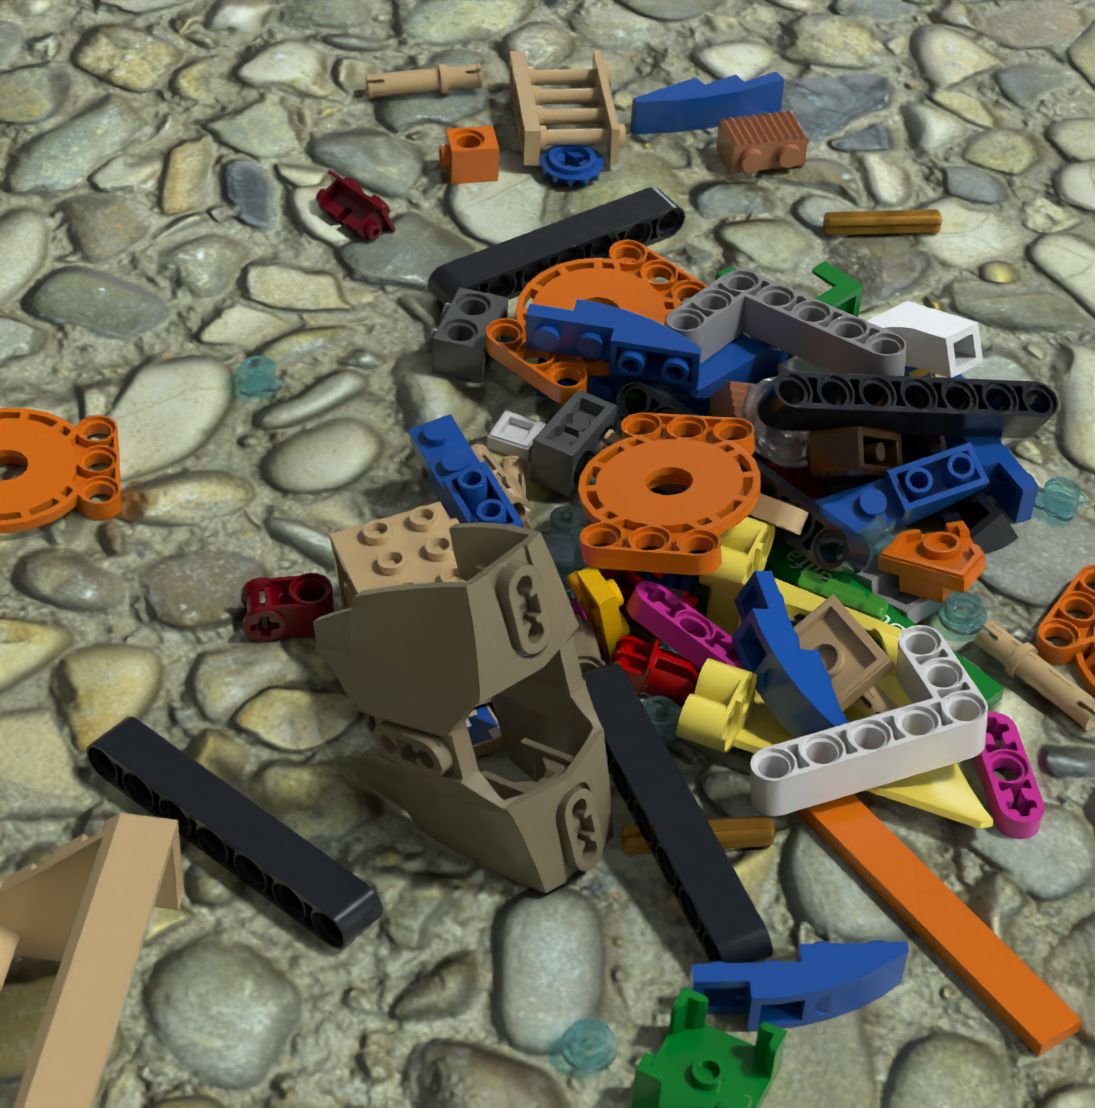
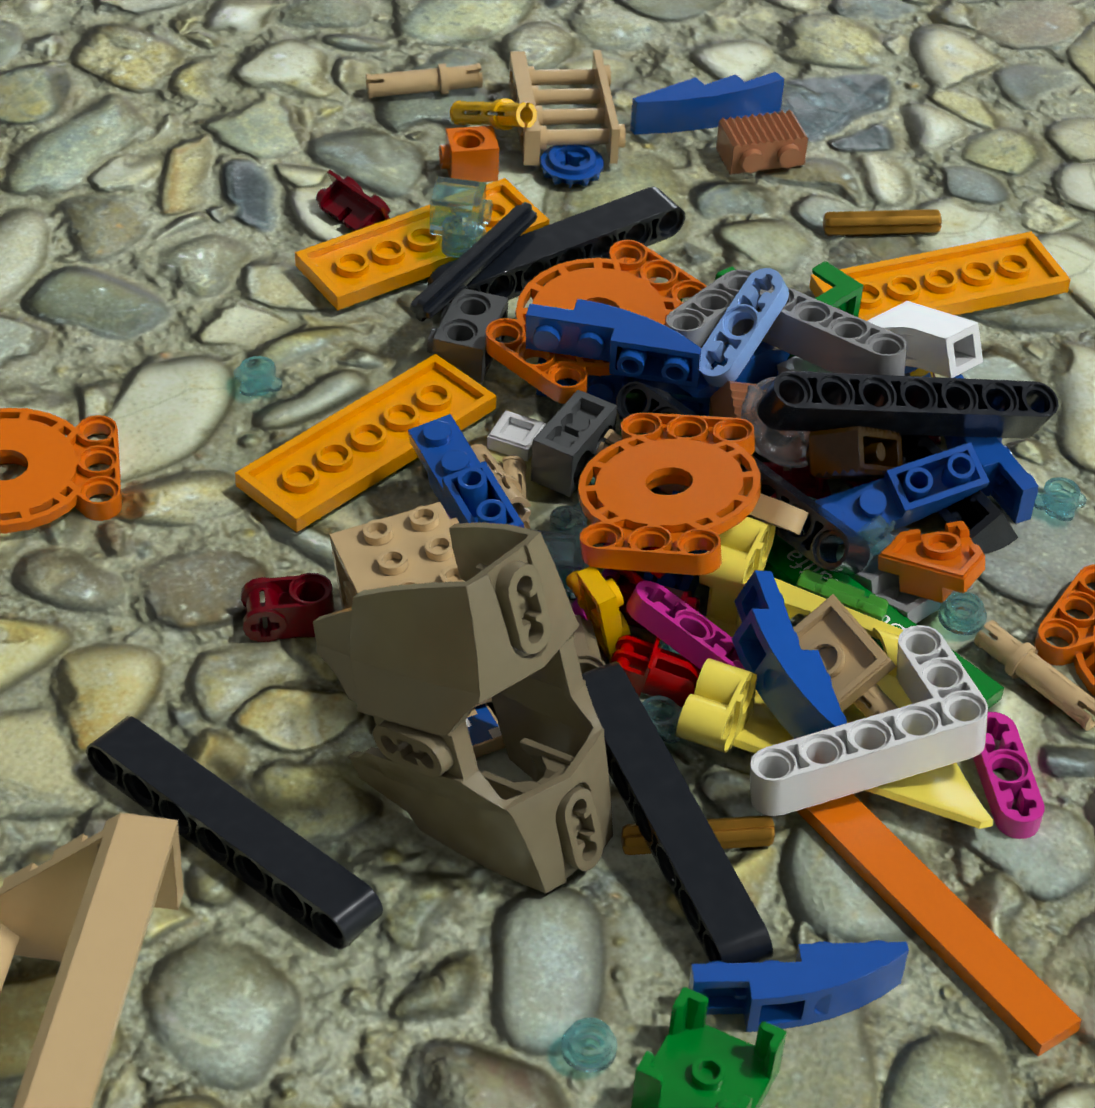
(360, 443): none -> light orange plate
(392, 251): none -> light orange plate
(459, 214): none -> clear light blue brick
(473, 262): none -> black axle
(478, 114): none -> yellow pin
(743, 307): none -> light blue beam
(959, 277): none -> light orange plate

